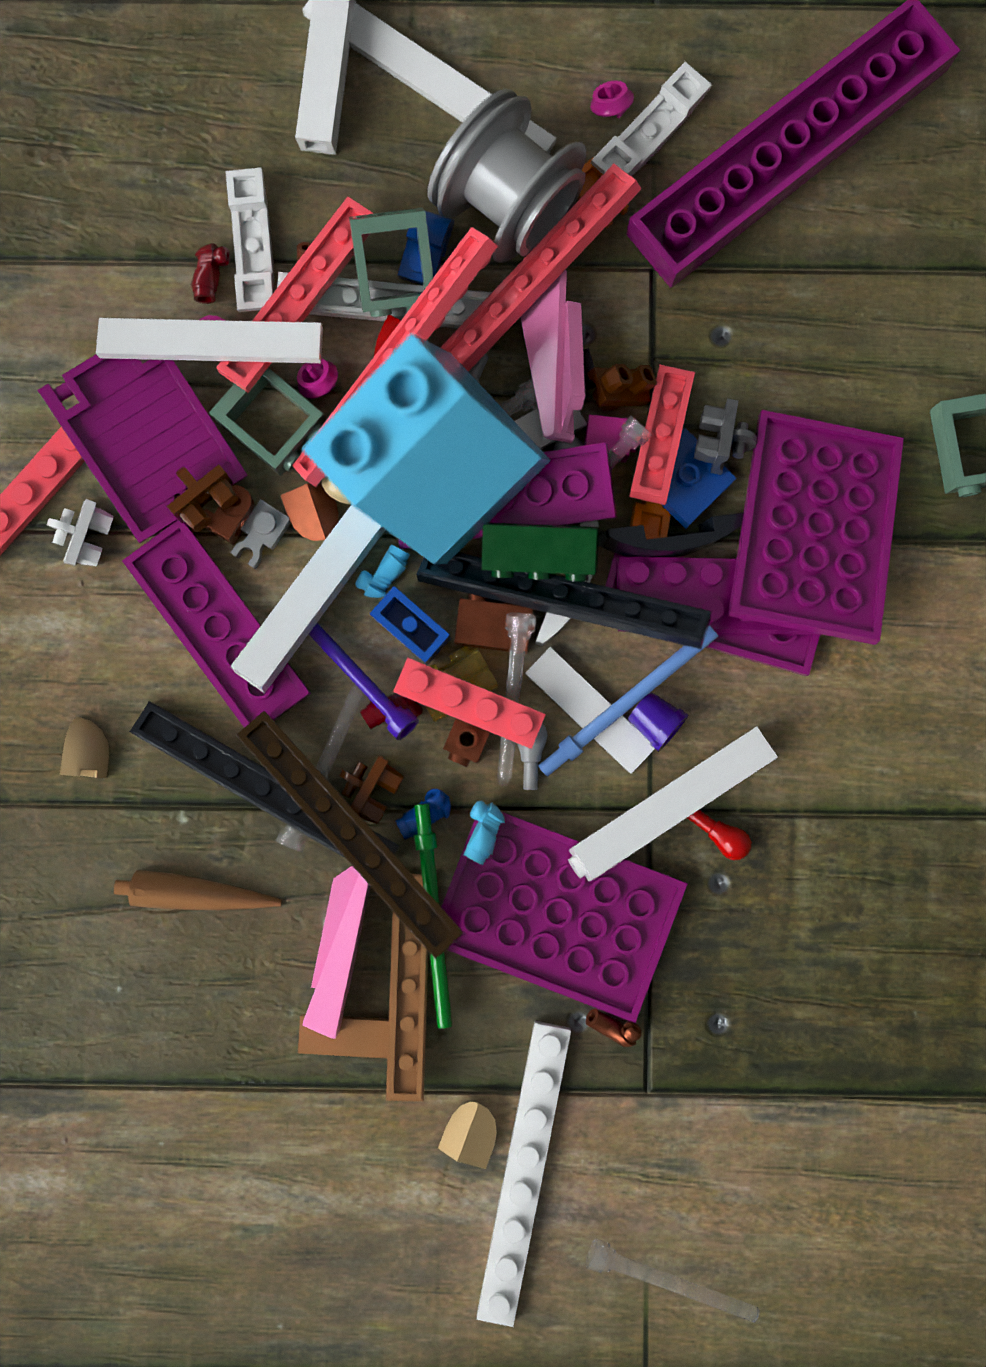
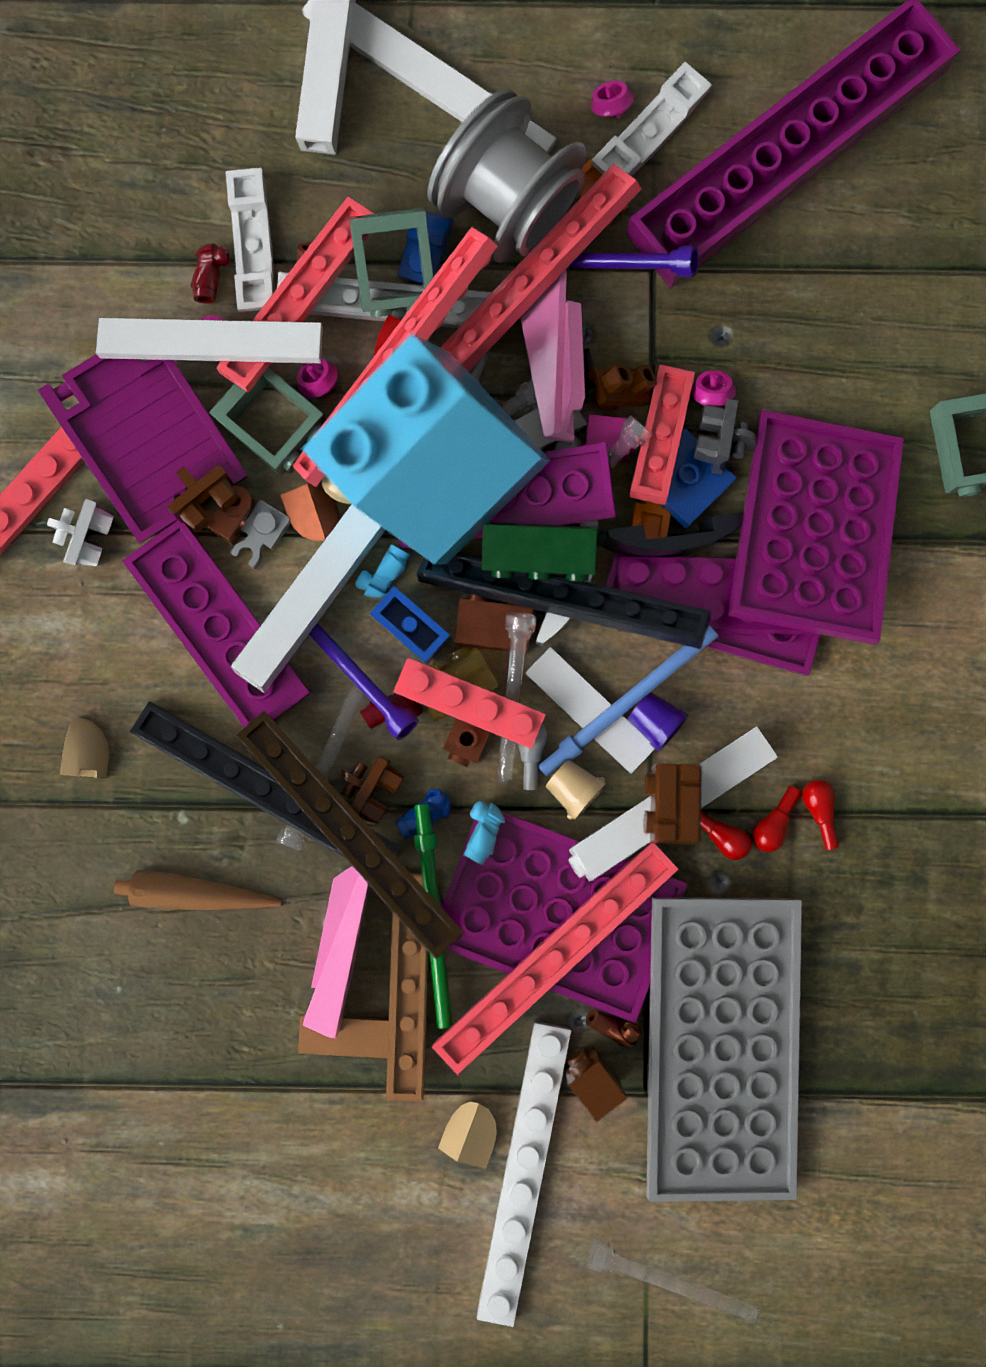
(554, 957): none -> coral plate
(575, 788): none -> tan piece
(594, 1082): none -> reddish brown brick
(674, 803): none -> reddish brown brick
(680, 261): none -> dark purple piece
(713, 388): none -> dark pink hat
(724, 1049): none -> light grey plate
(771, 830): none -> red piece
(820, 801): none -> red piece

